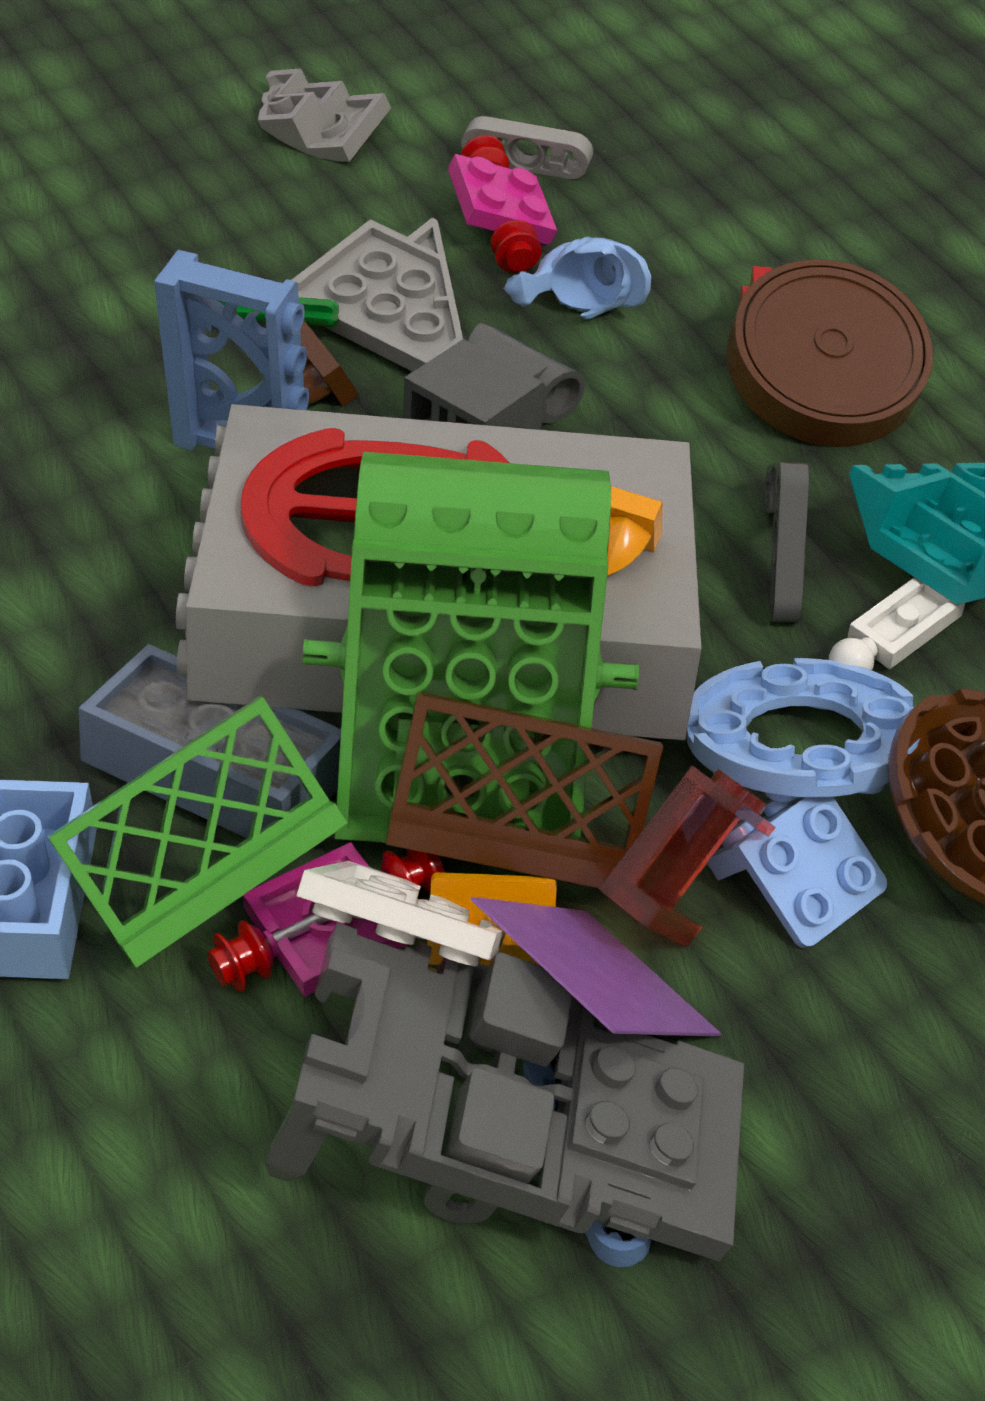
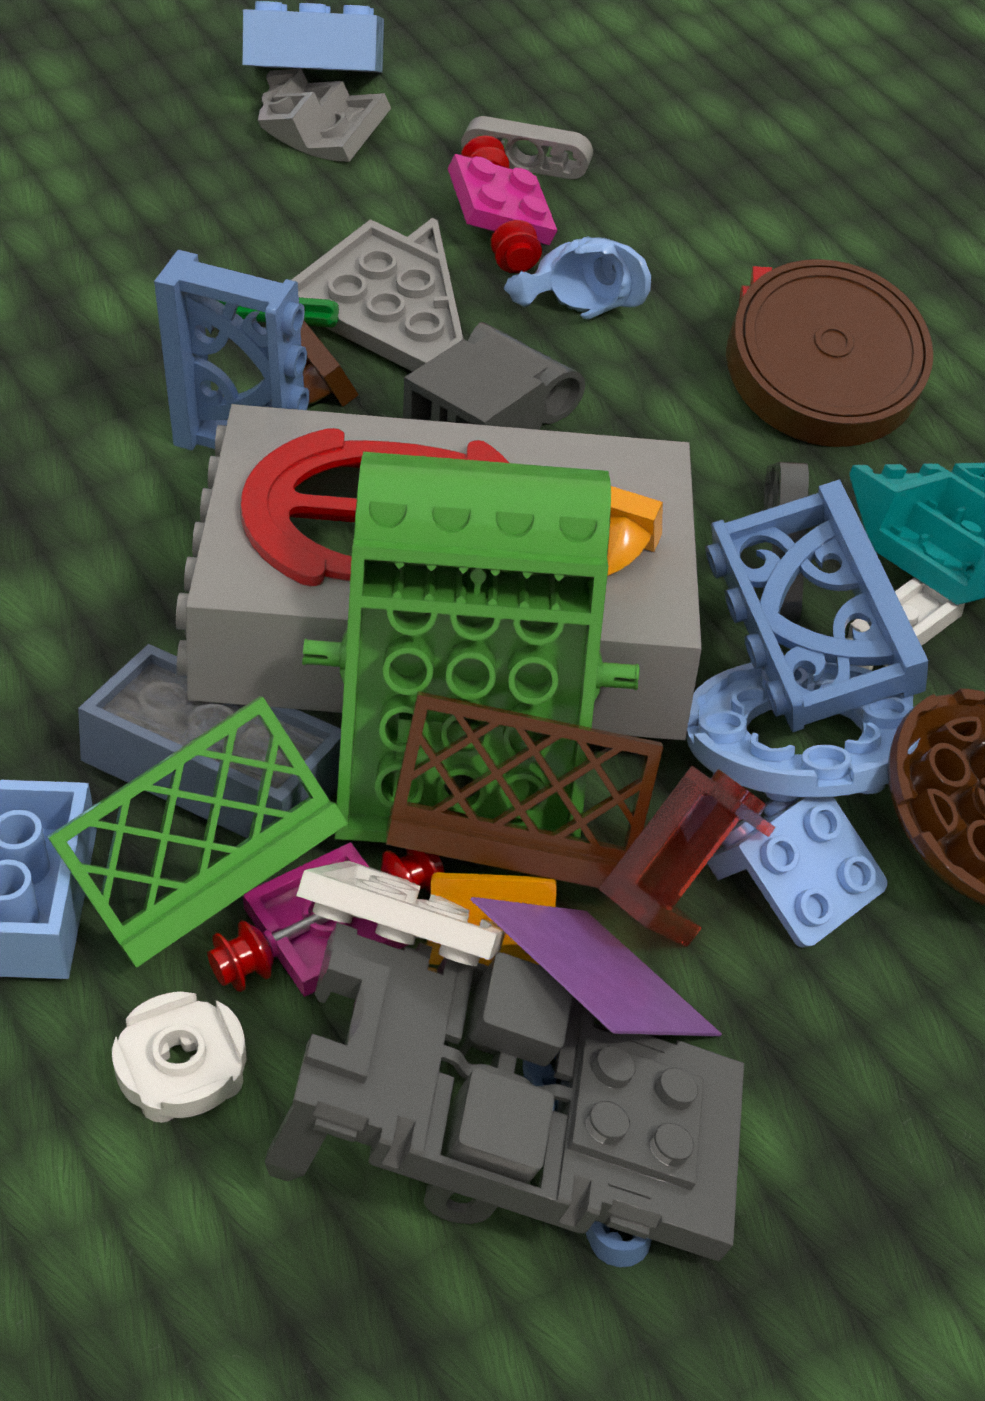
(185, 1088): none -> white plate
(313, 37): none -> light blue brick
(875, 601): none -> medium blue fence

